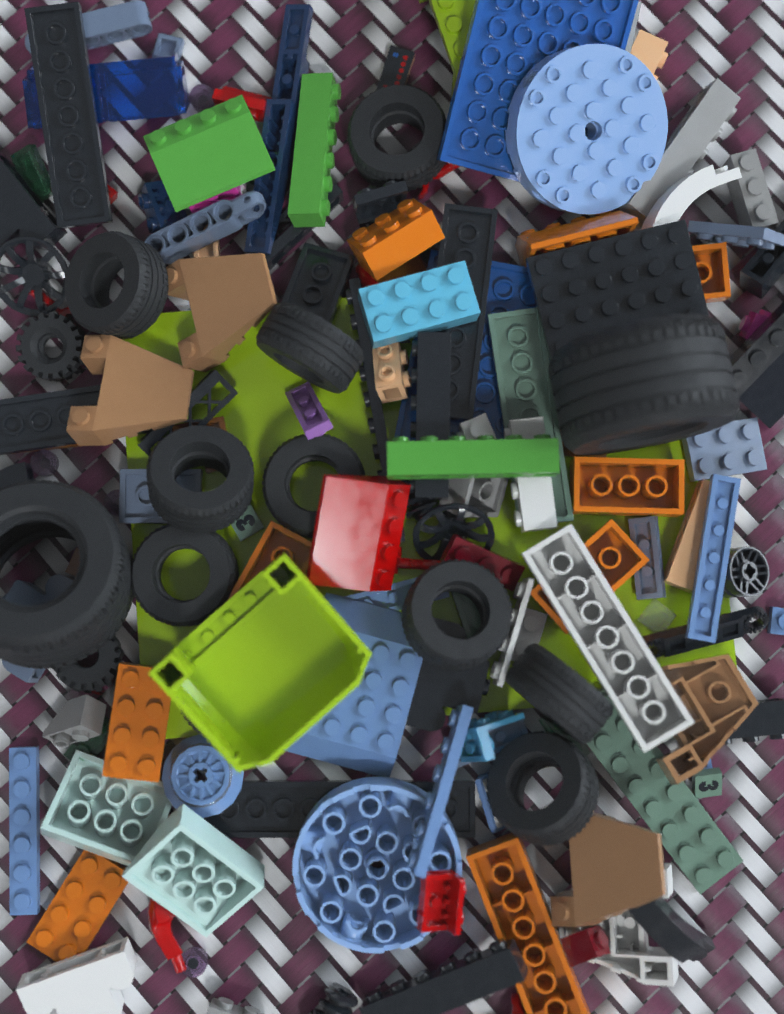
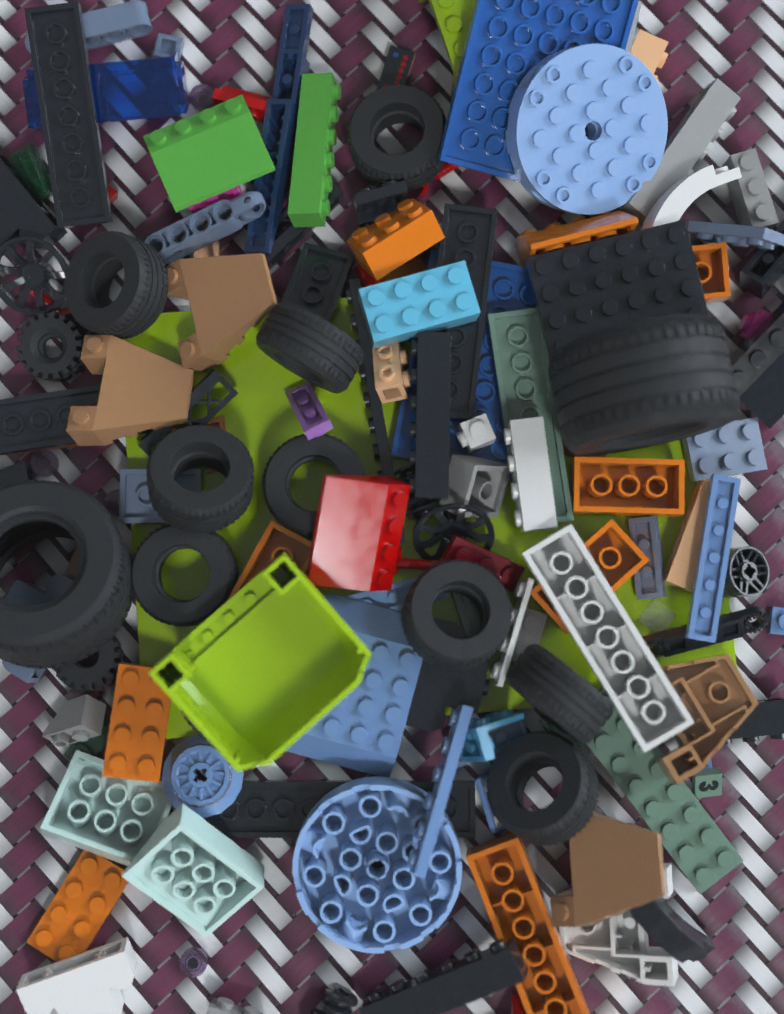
(24, 830): medium blue plate -> none
(158, 206): dark blue bracket -> none
(161, 928): red animal -> none
(247, 524): sand green tile -> none
(441, 902): red bracket -> none
(472, 458): bright green brick -> none
(585, 945): dark red brick -> none

